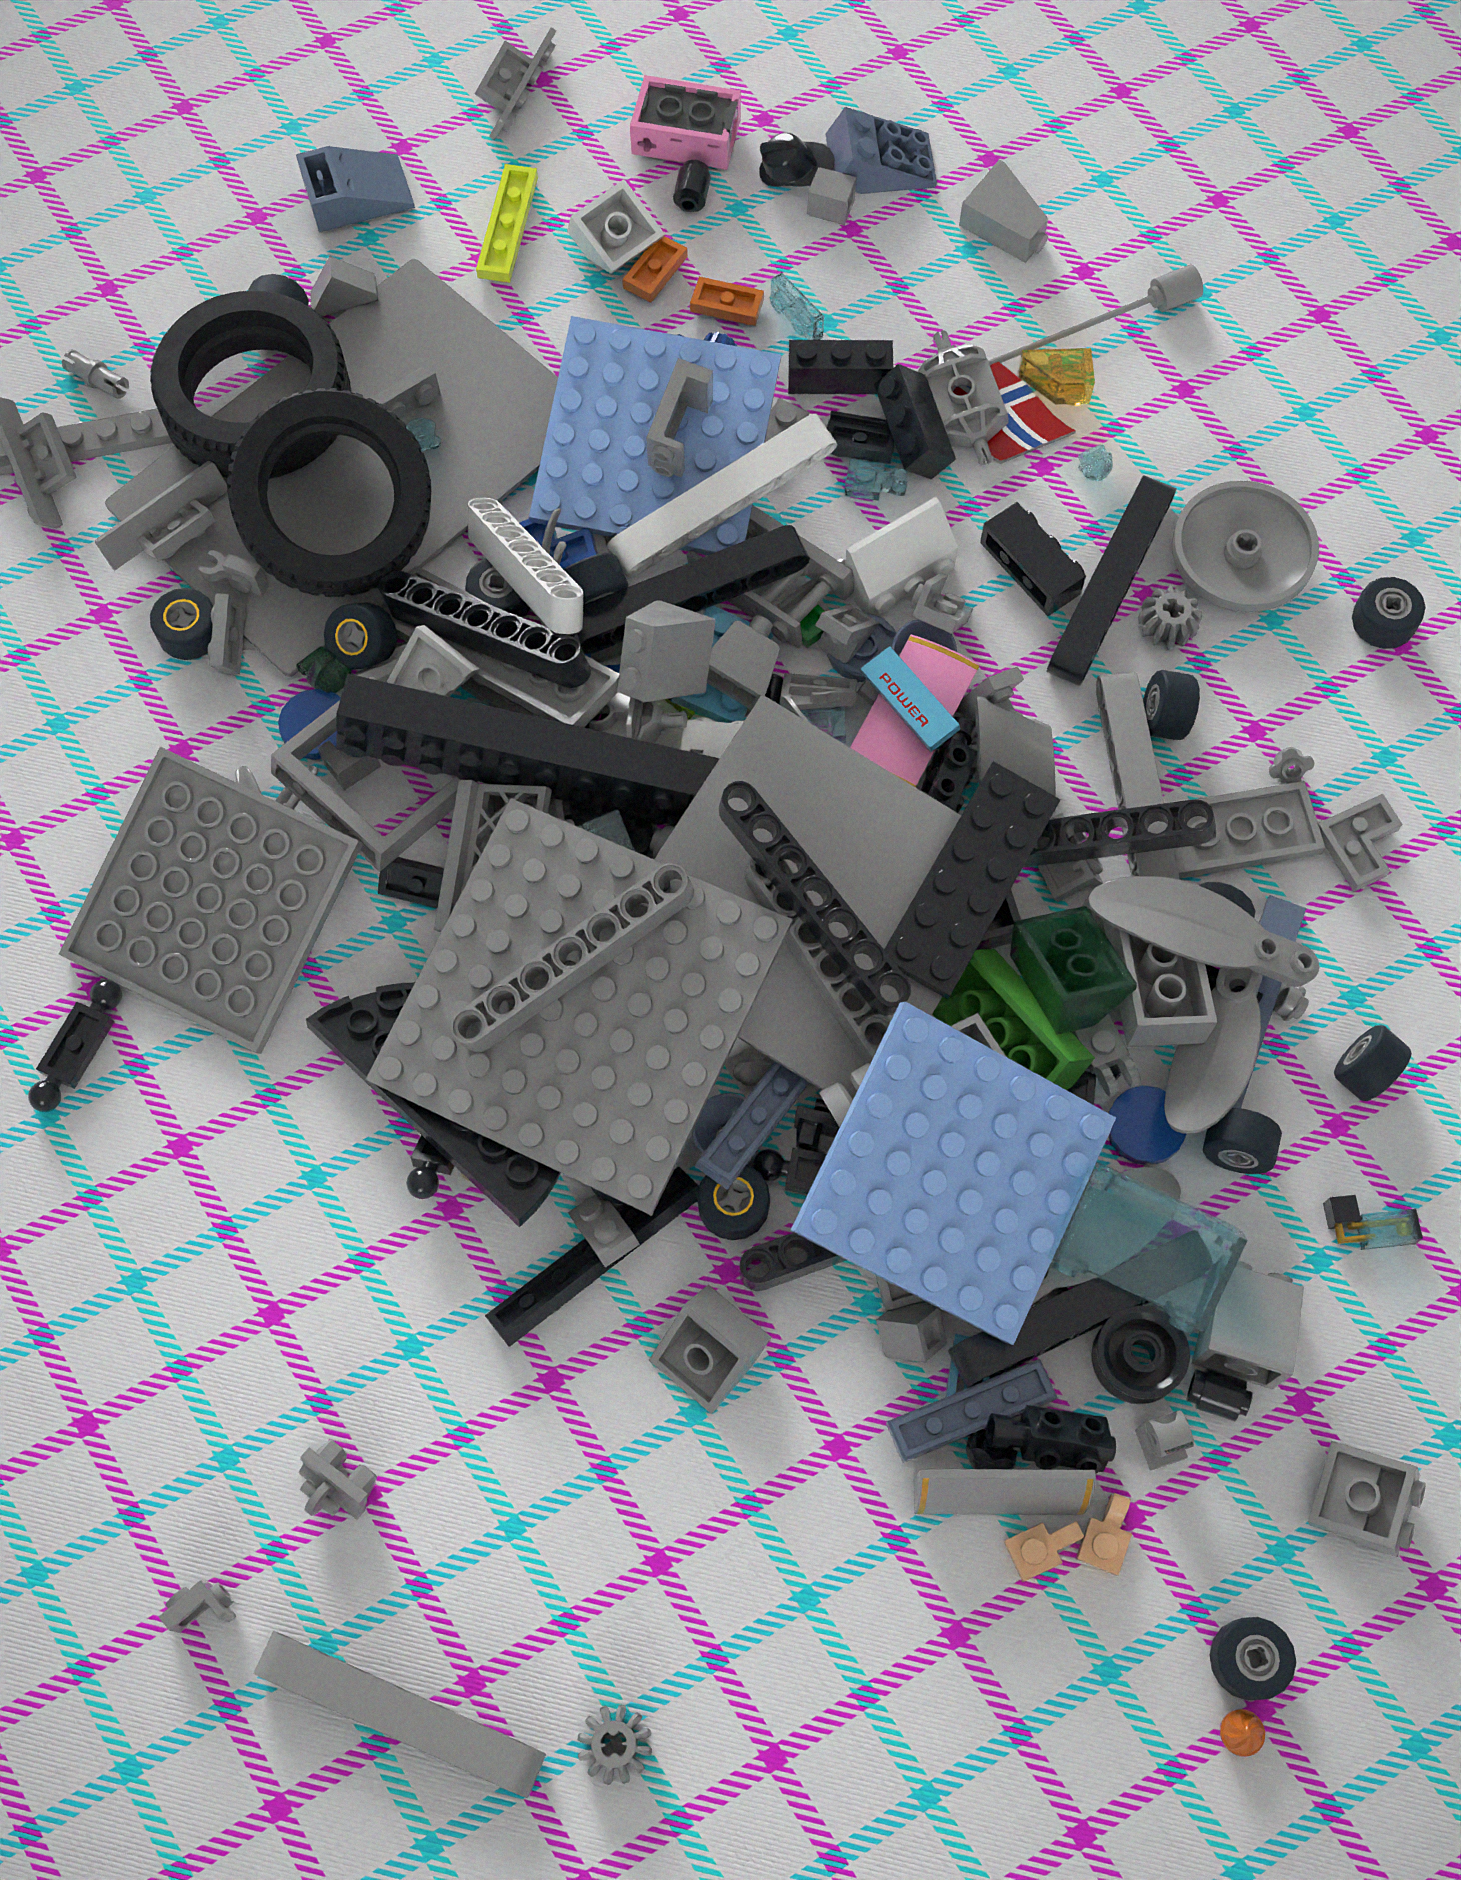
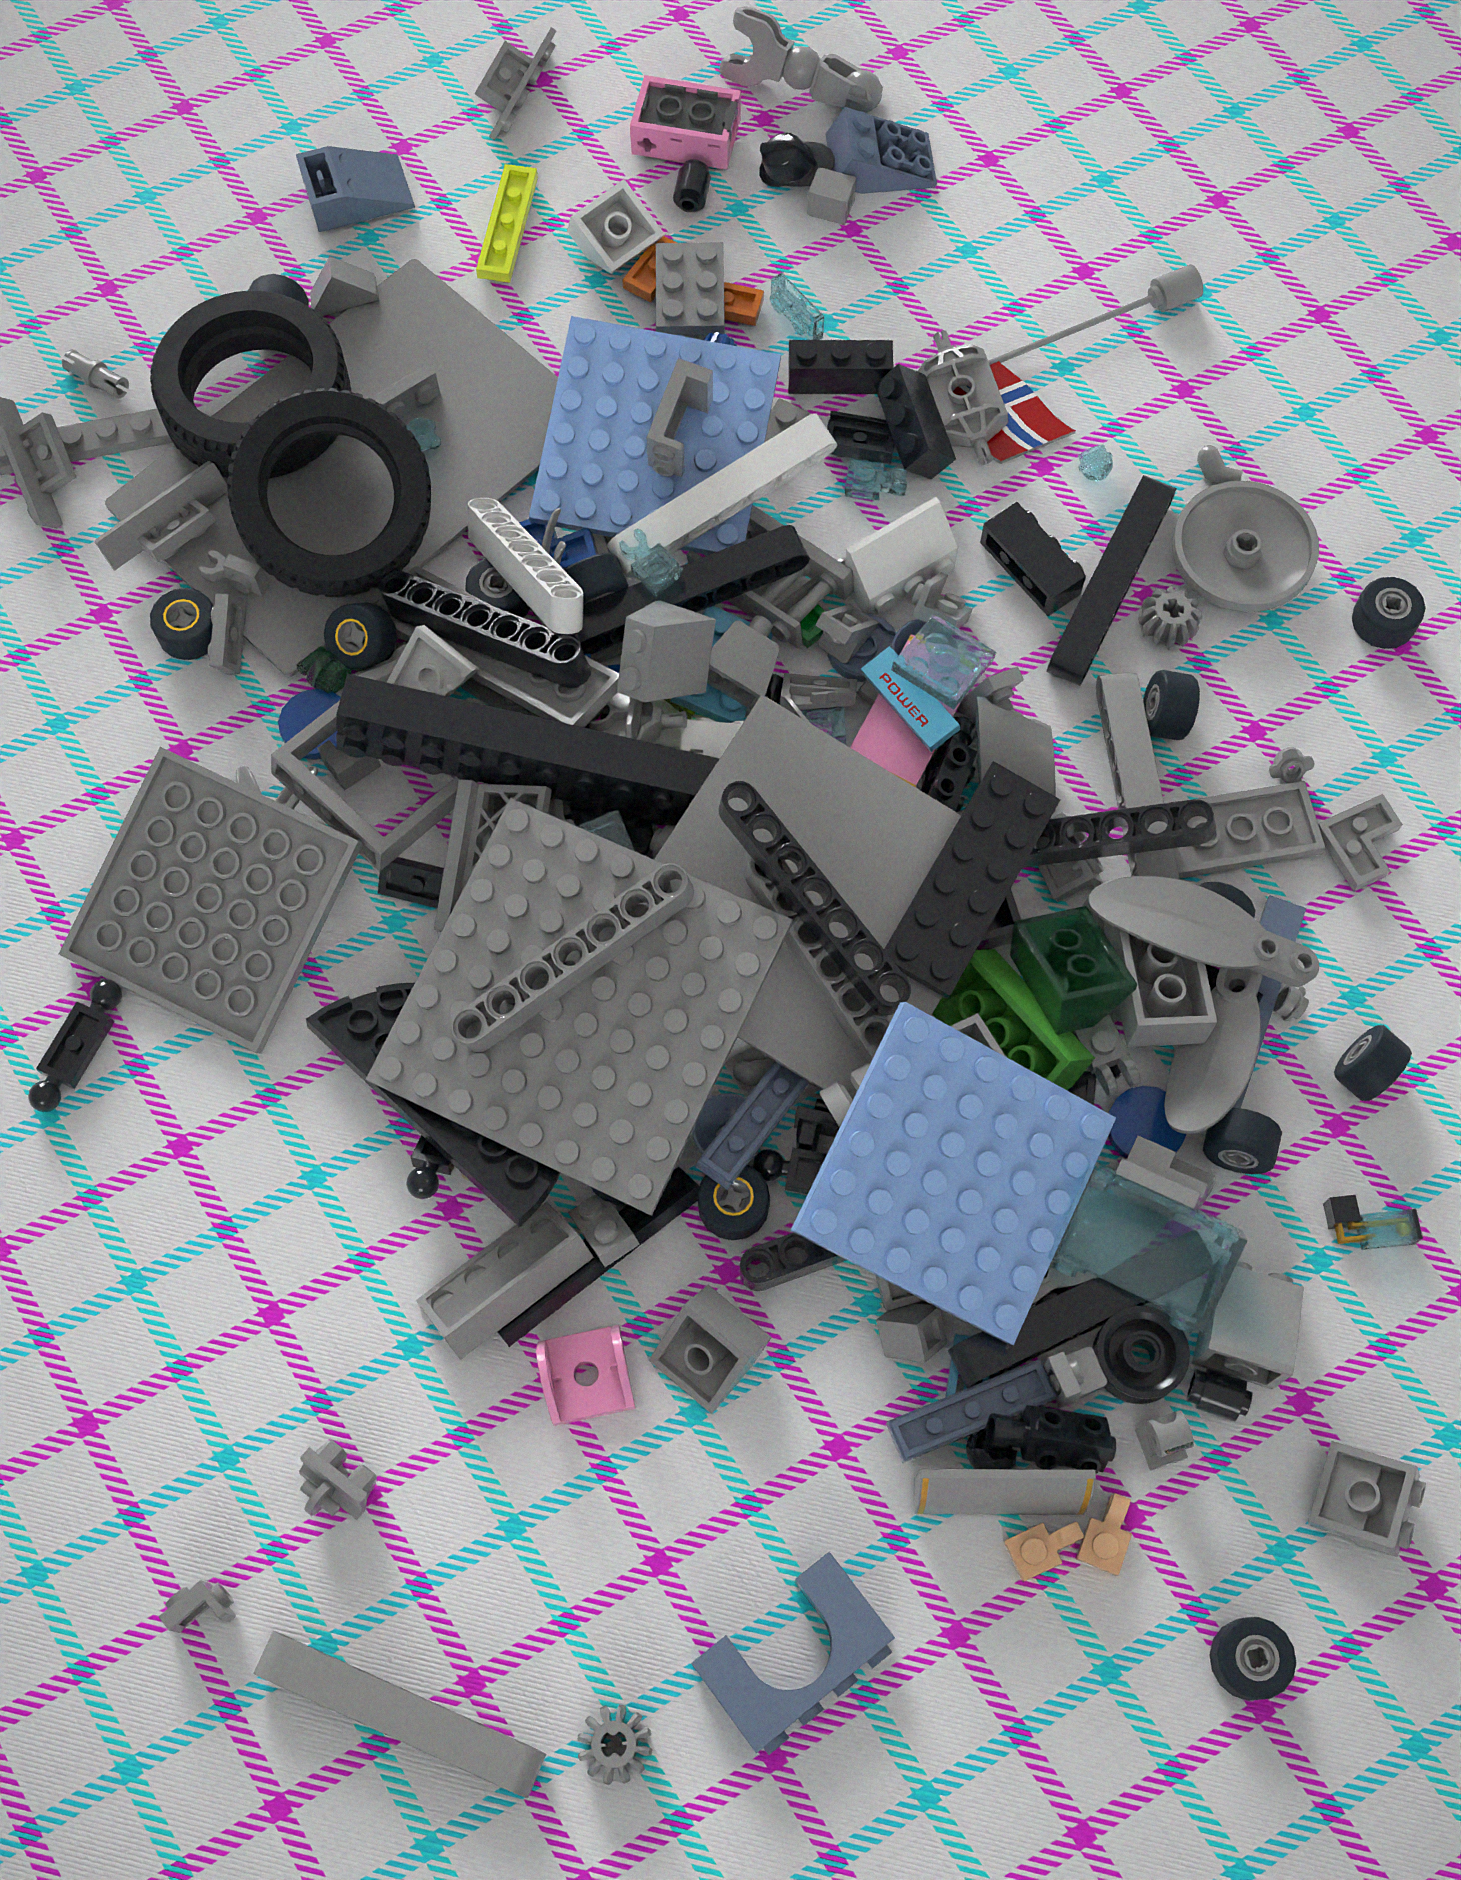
(504, 1280): none -> light grey slope
(557, 1367): none -> bright pink hose
(652, 566): none -> clear light blue plate
(690, 288): none -> light grey plate
(829, 78): none -> light grey piece
(855, 1638): none -> sand blue arch
(943, 661): none -> clear light blue plate
(1005, 214): light grey slope -> none
(1059, 374): clear yellow slope -> none
(1074, 1375): none -> light grey slope
(1164, 1174): none -> light grey slope
(1214, 467): none -> light grey arm
(1242, 1732): orange plate -> none

